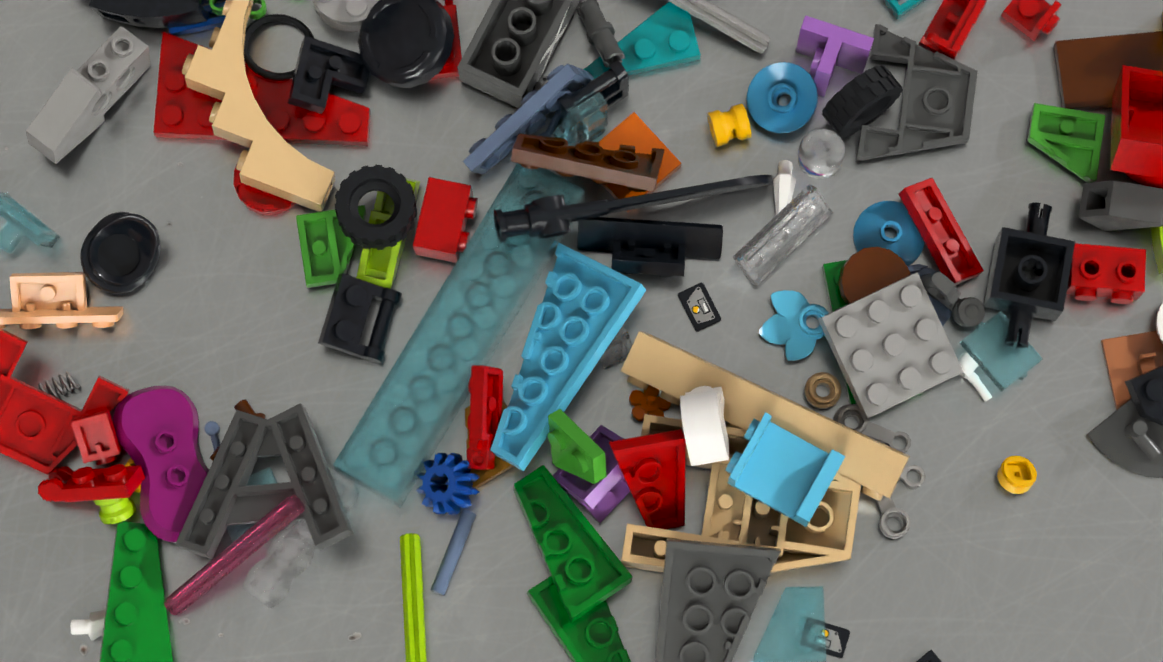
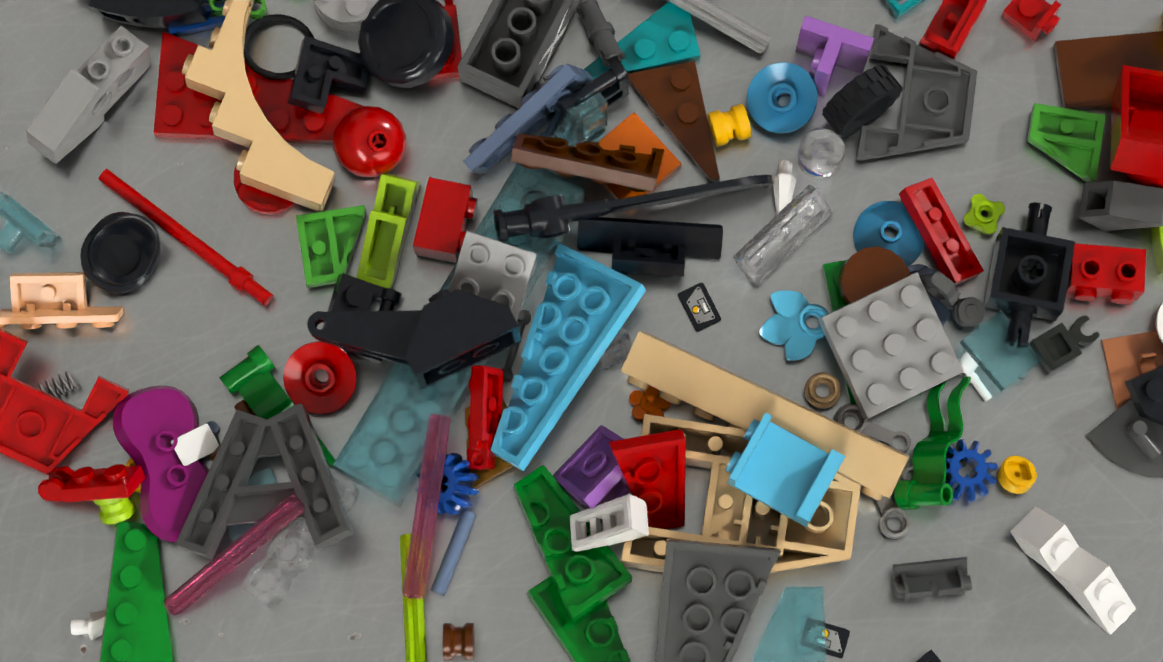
(96, 437): bracket -> none
(195, 444): none -> white sticker
(238, 277): none -> red bar
(261, 389): none -> green flag
(306, 389): none -> red dish
(354, 141): none -> red cylinder
(375, 179): black tyre -> none
(426, 506): none -> clear pink axle
(434, 341): none -> black slope
(458, 641): none -> reddish brown wheel
(494, 270): none -> light grey hinge
(523, 319): none -> dark grey hinge
(574, 449): bright green wing -> none
(631, 521): none -> white slope
(677, 100): none -> reddish brown wing
(705, 425): white brick -> none
(924, 577): none -> dark grey hinge
(929, 454): none -> green flag
(977, 221): none -> lime plate
(979, 476): none -> blue gear
(1060, 346): none -> pearl dark grey plate
(1078, 571): none -> white arch

